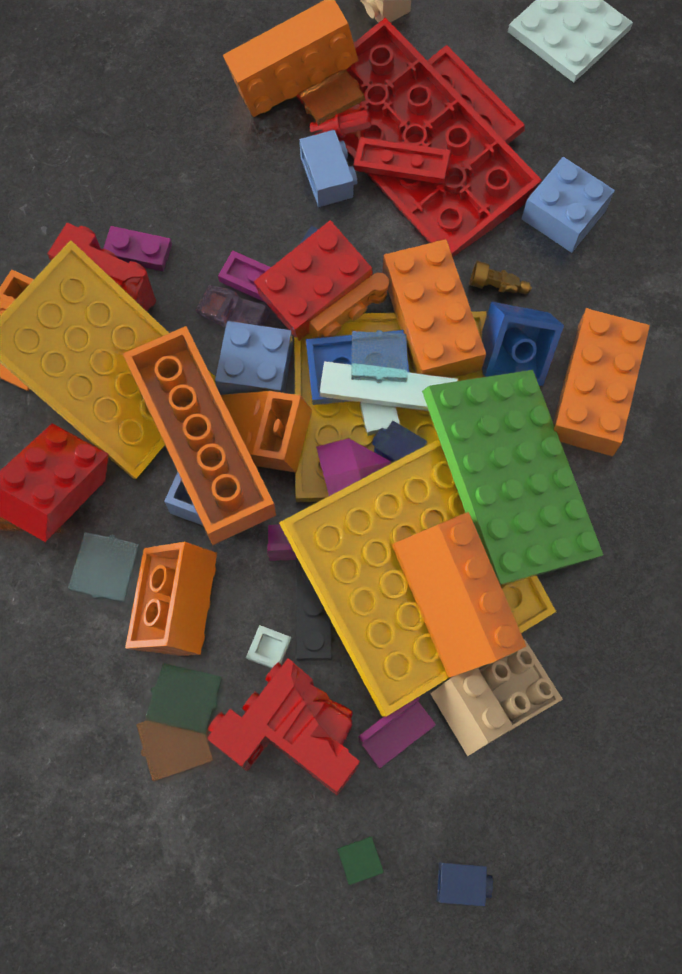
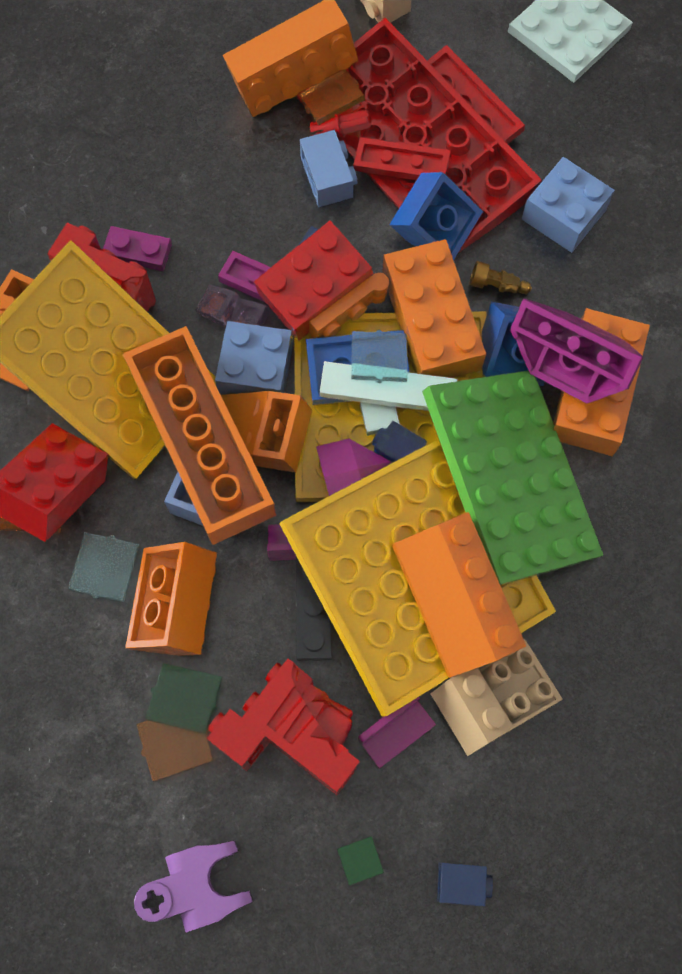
(190, 890): none -> medium lavender piece
(268, 647): light aqua tile -> none
(436, 212): none -> blue slope
(573, 352): none -> magenta wedge

